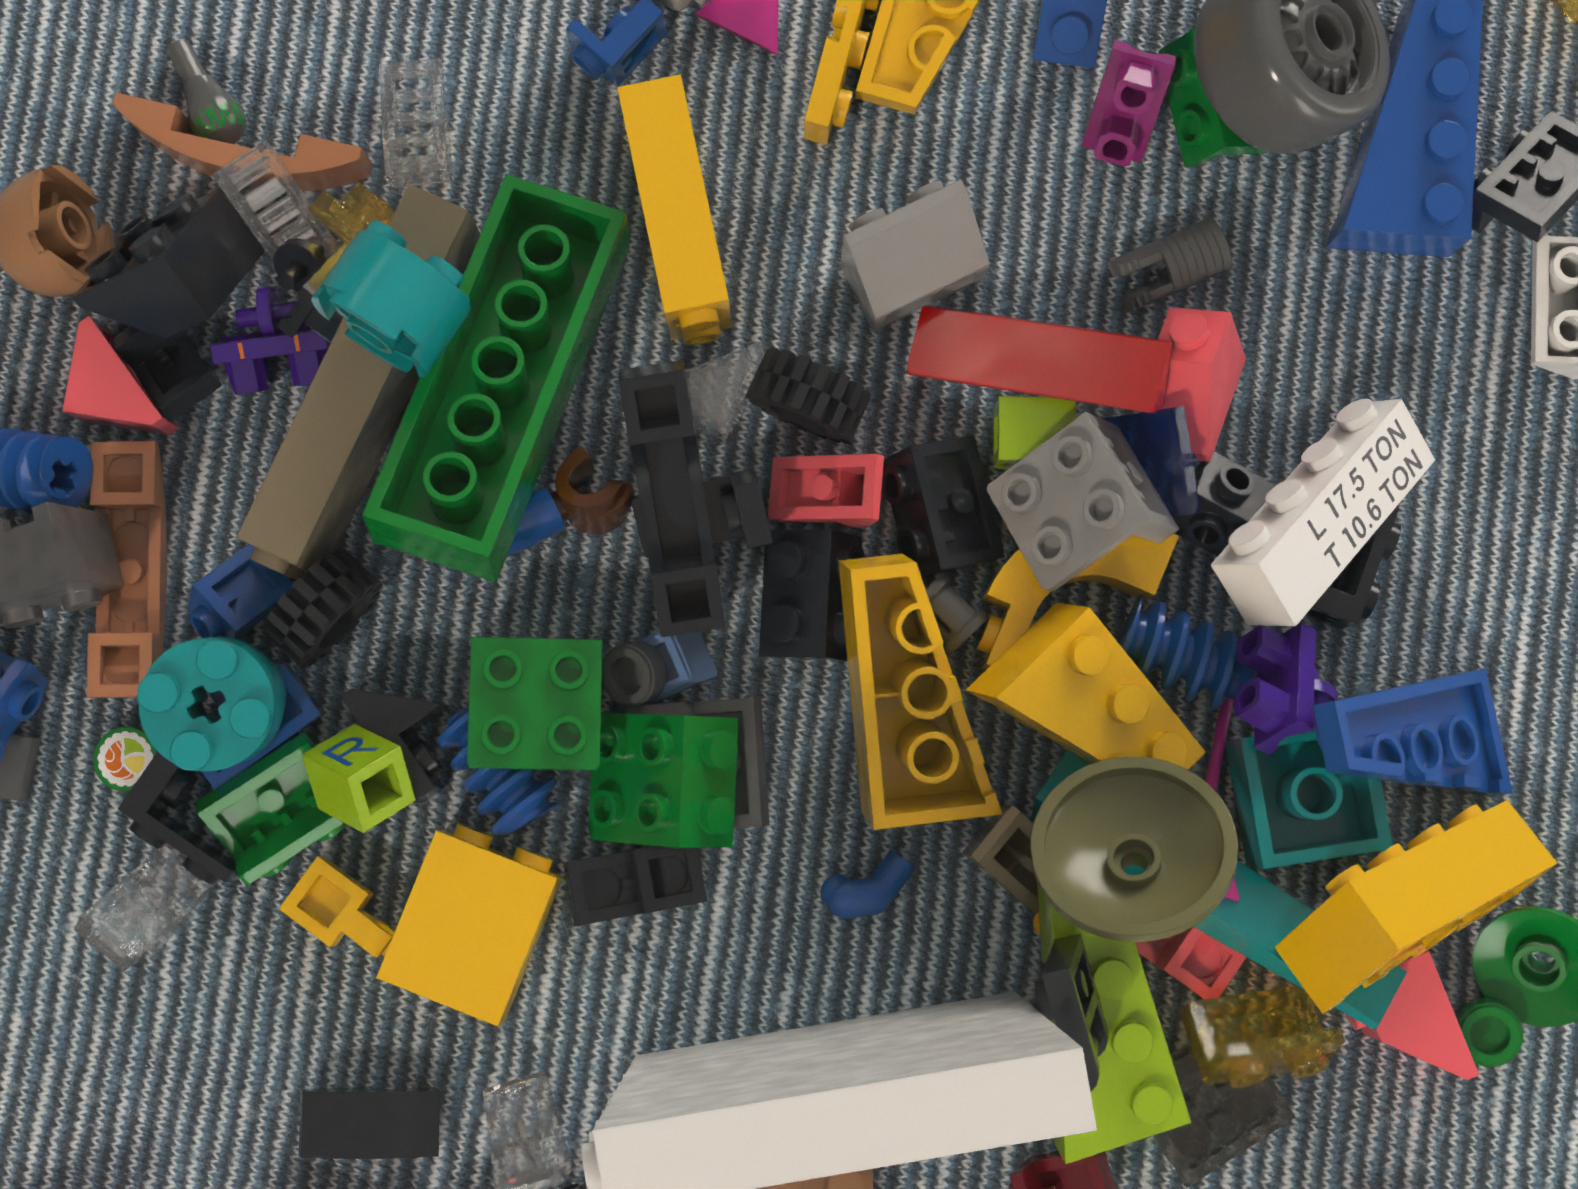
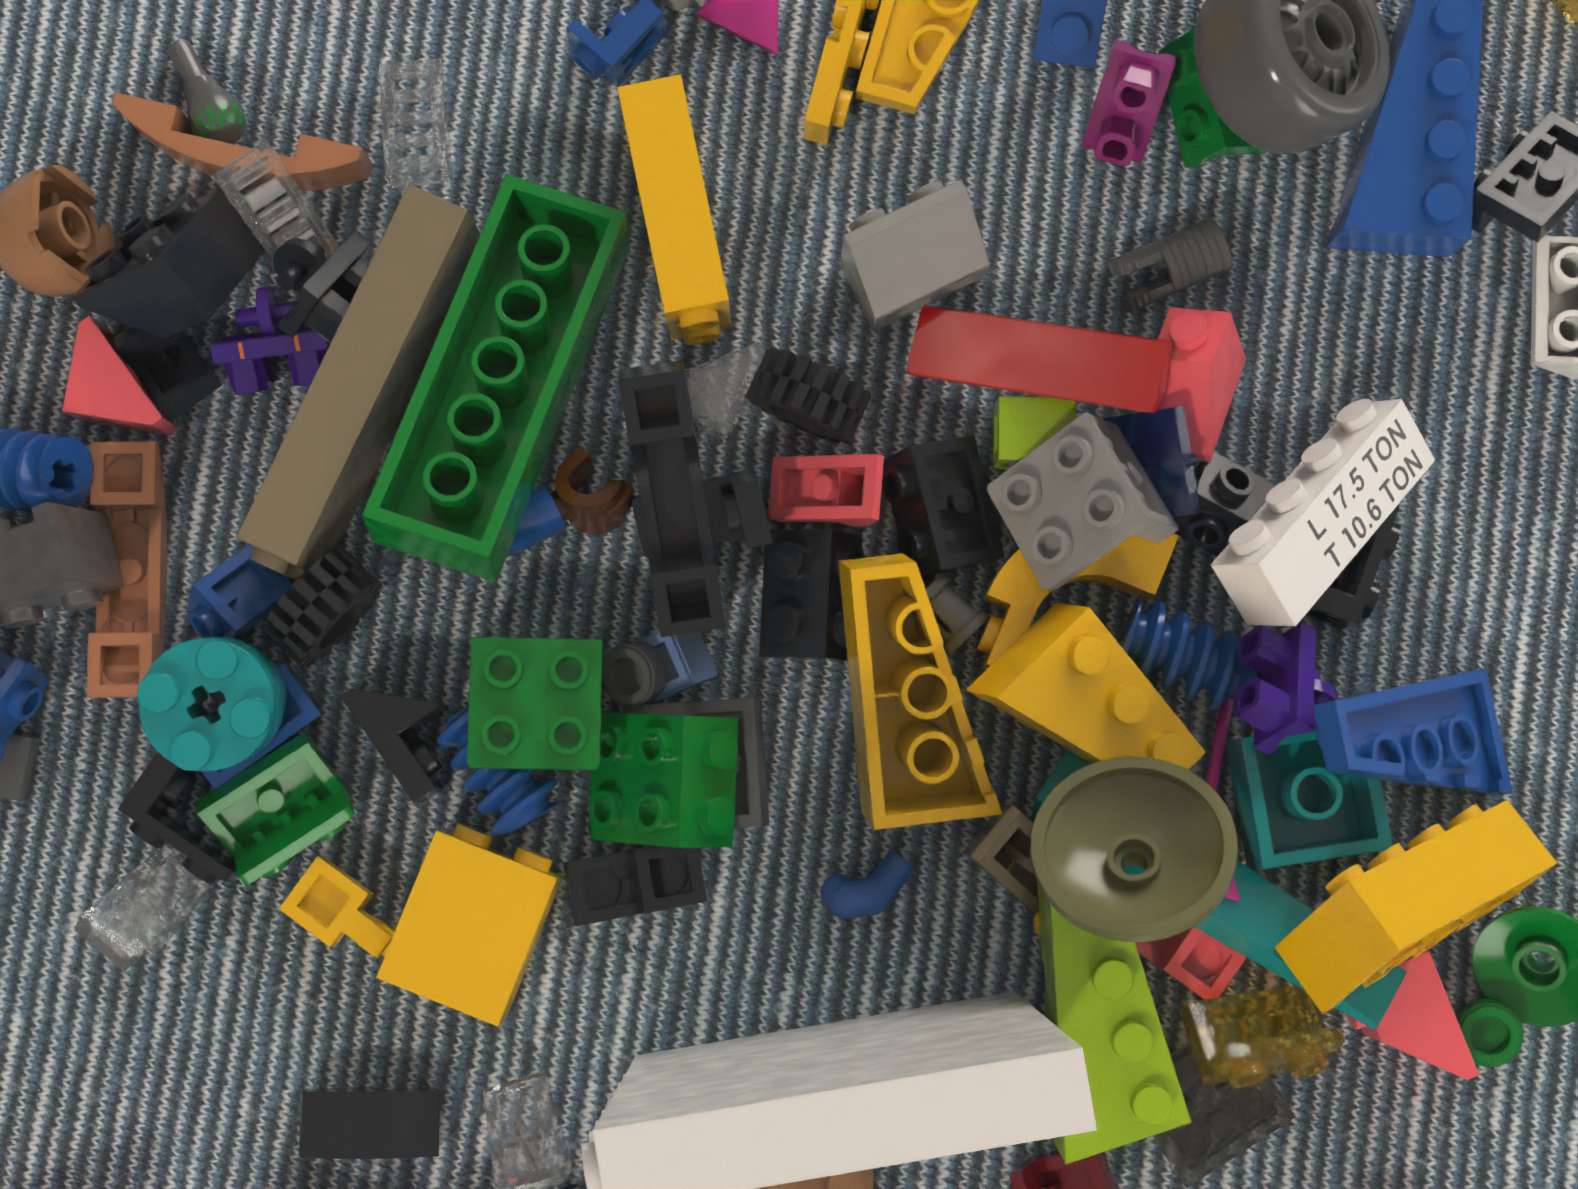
(122, 757): tile -> none
(351, 213): clear yellow slope -> none
(358, 777): lime brick -> none
(394, 299): teal brick -> none
(1072, 1000): black plate -> none

